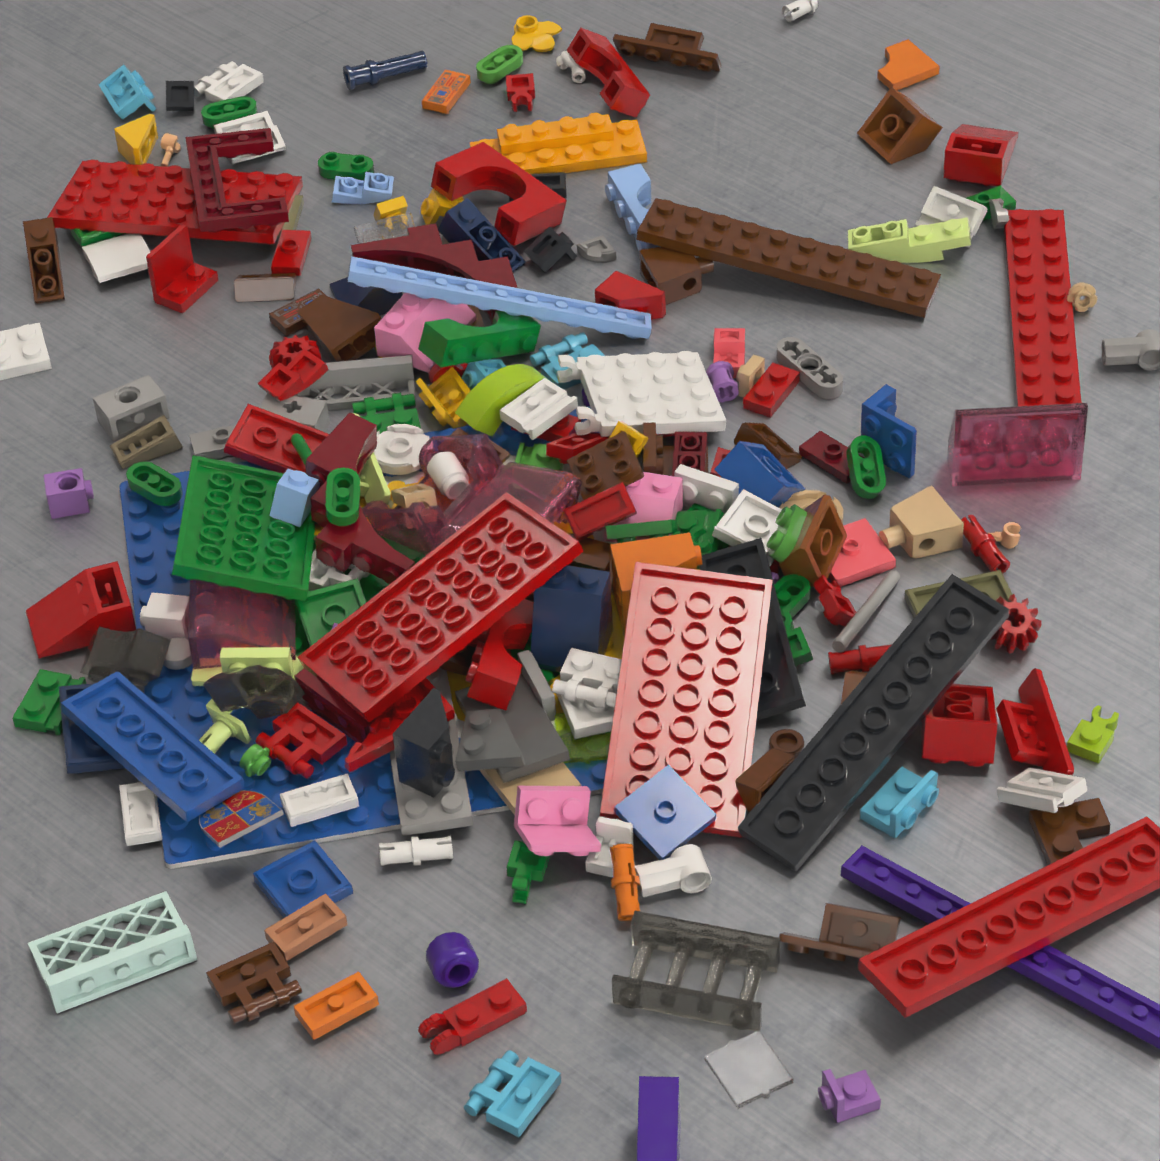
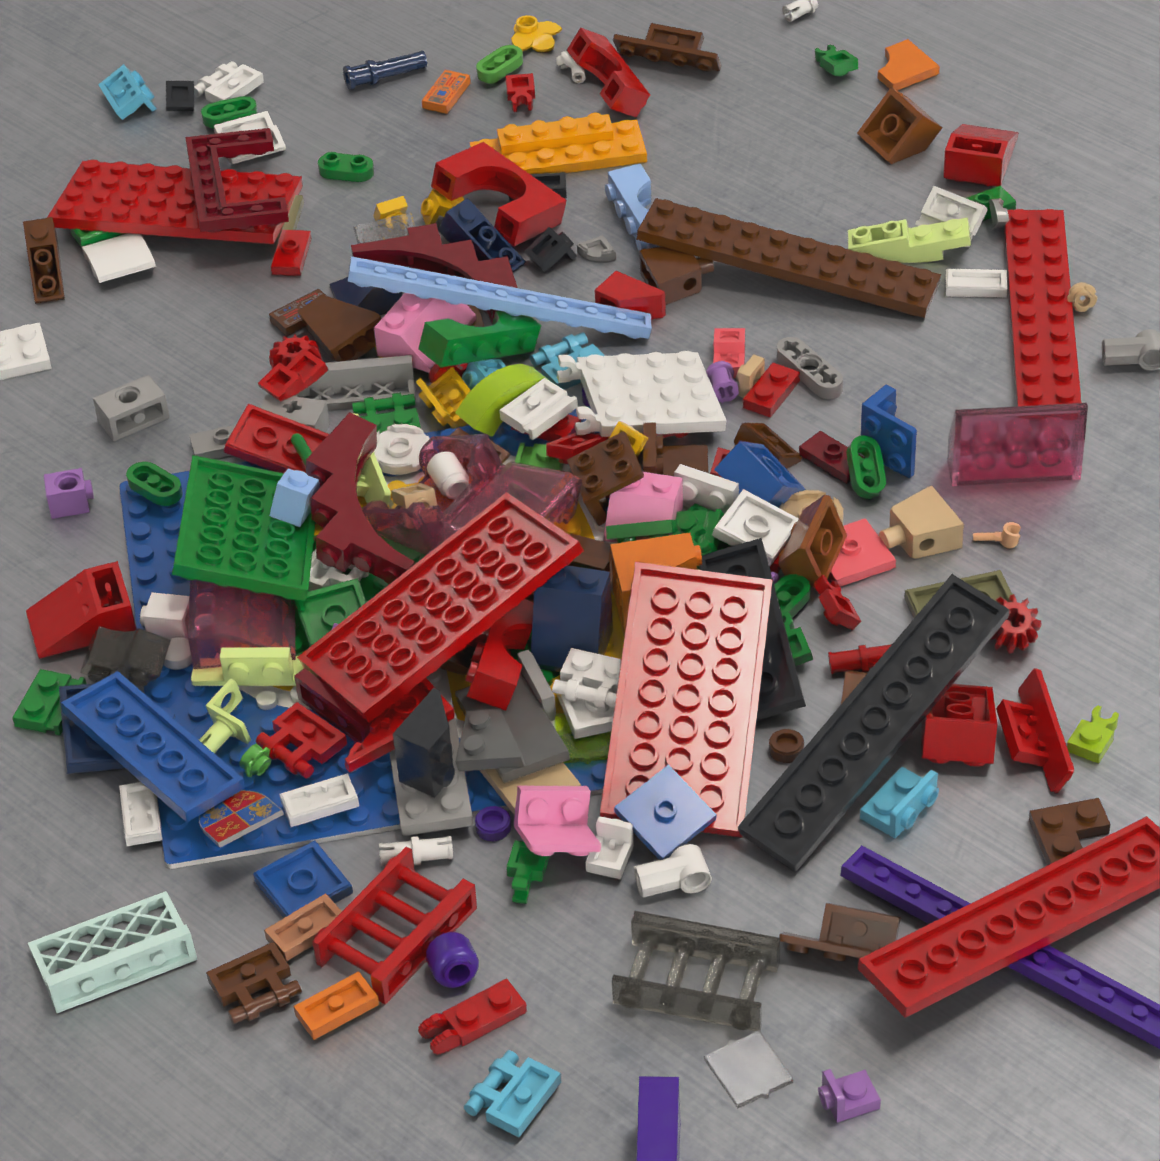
(137, 139): yellow slope -> none
(156, 440): dark tan slope -> none
(170, 144): light nougat hand -> none
(174, 275): red bracket -> none
(256, 688): clear smoke brick -> none
(265, 287): slope -> none
(342, 496): green plate -> none
(373, 189): light blue slope -> none
(409, 951): none -> red fence
(493, 823): none -> dark purple tile
(600, 511): red tile -> none
(624, 881): orange pin -> none
(690, 450): dark red slope -> none
(761, 776): reddish brown slope -> none
(785, 537): bright green plate -> none
(836, 62): none -> green plate
(866, 611): light grey bar -> none
(976, 283): none -> white tile
(984, 545): red pin -> none
(1042, 790): white plate -> none

